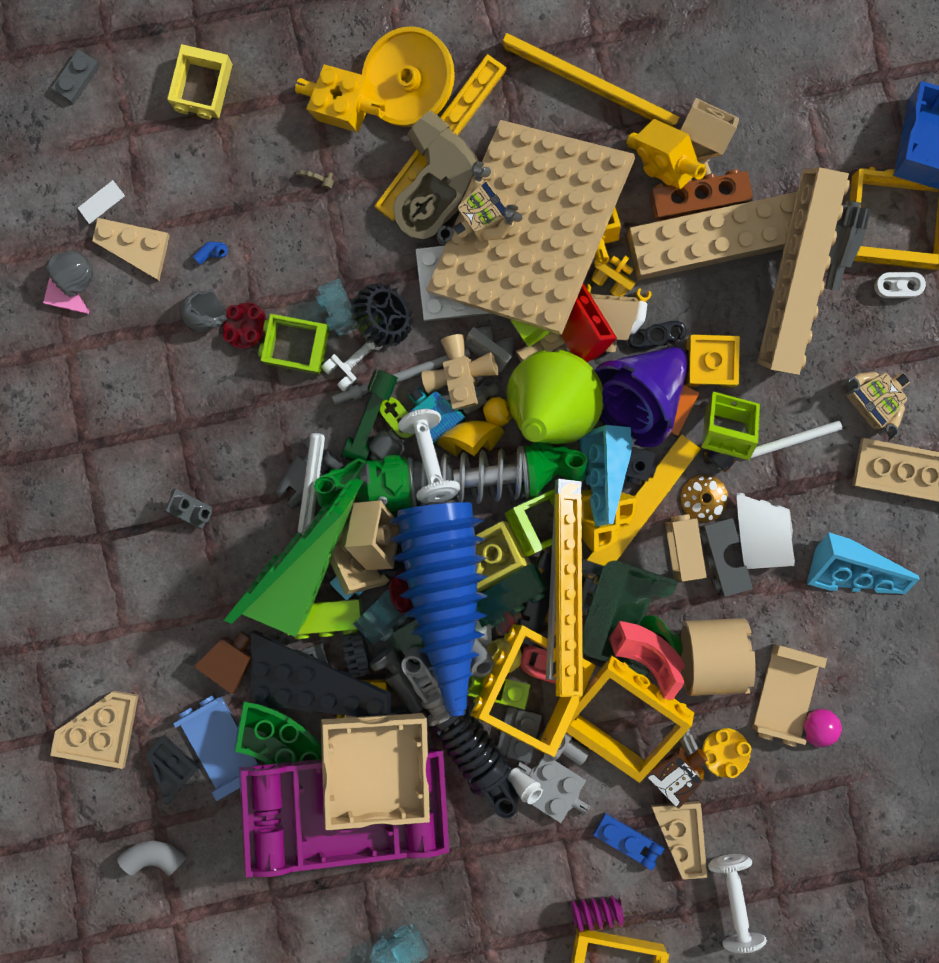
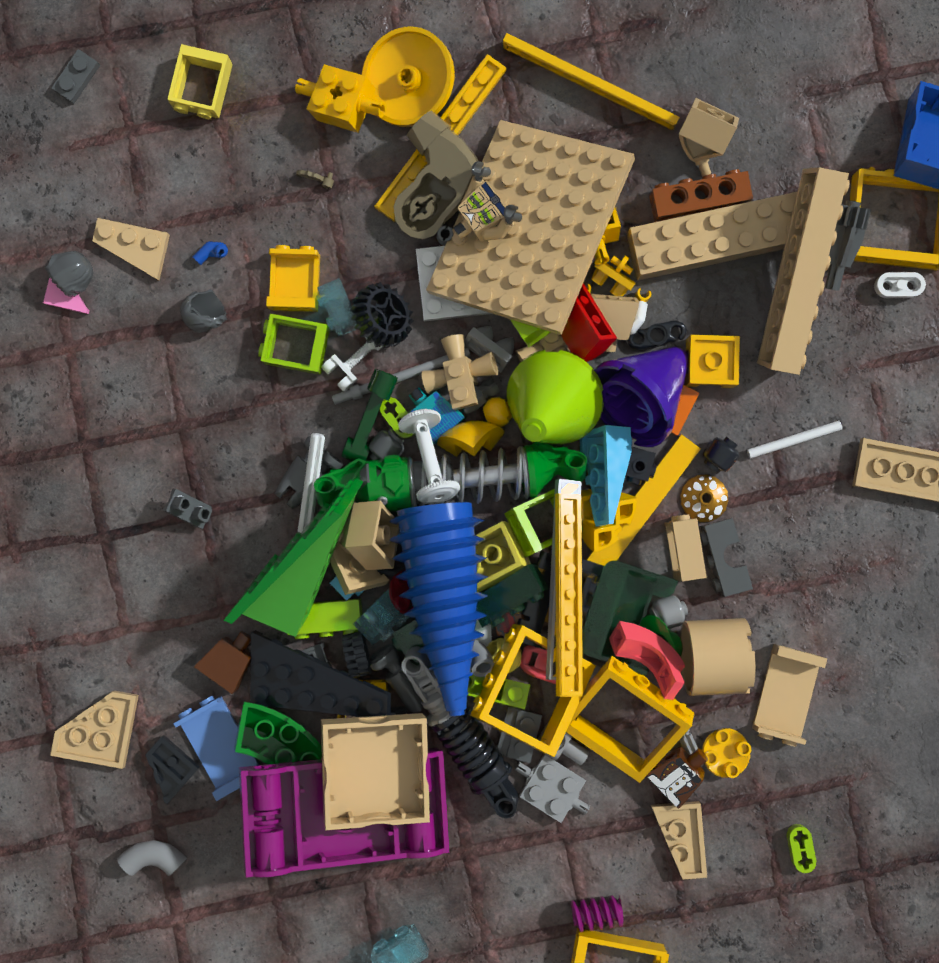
(101, 202): white sticker -> none
(244, 325): dark red dish -> none
(294, 279): none -> yellow panel
(525, 786): white cone -> none
(627, 840): blue plate -> none
(667, 154): yellow brick -> none
(670, 611): none -> light grey head
(727, 440): lime window -> none
(742, 941): white hose -> none
(764, 533): white slope -> none
(807, 848): none -> lime beam
(822, 728): dark pink hair -> none
(851, 565): medium azure wedge -> none
(879, 400): torso -> none

